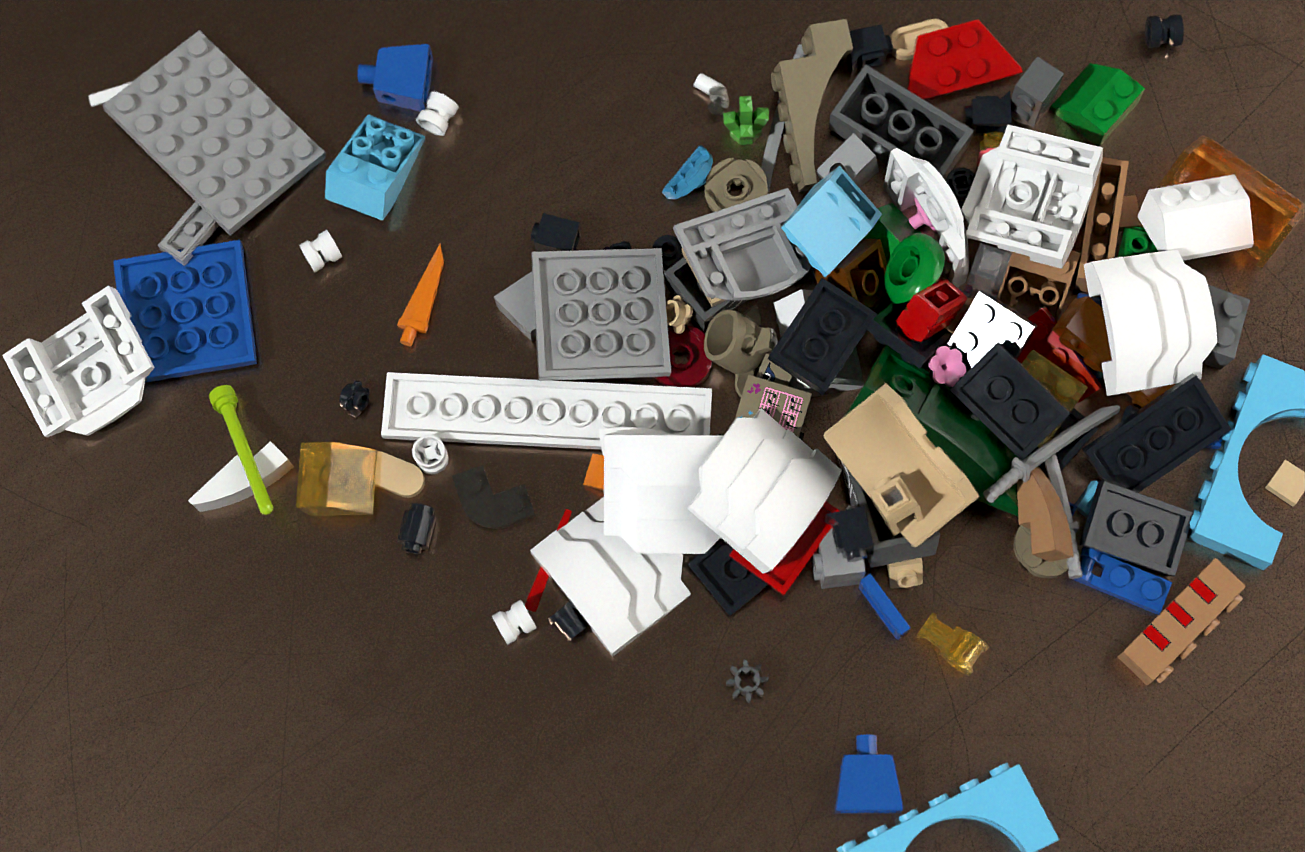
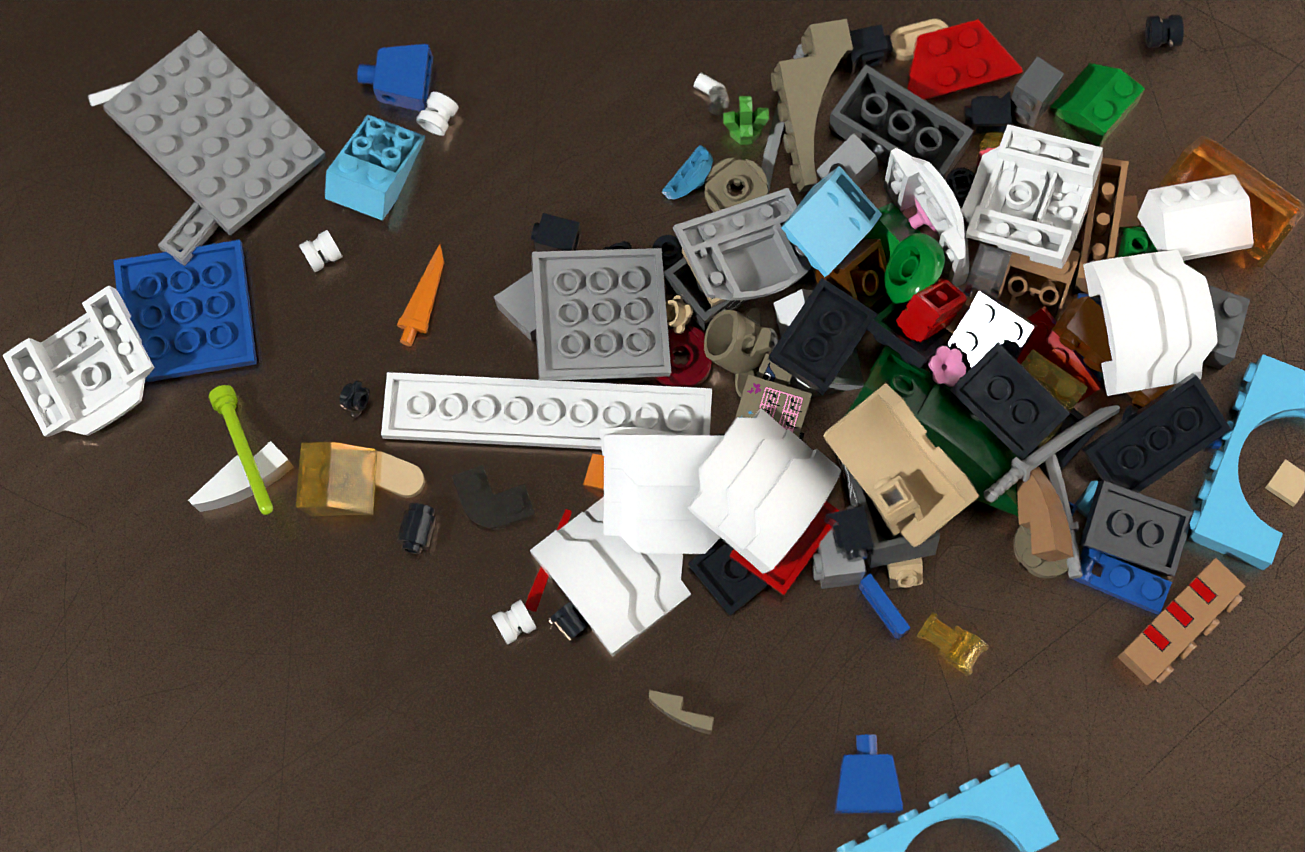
(425, 450): white wheel -> none
(672, 706): none -> dark tan slope
(748, 691): dark grey gear -> none

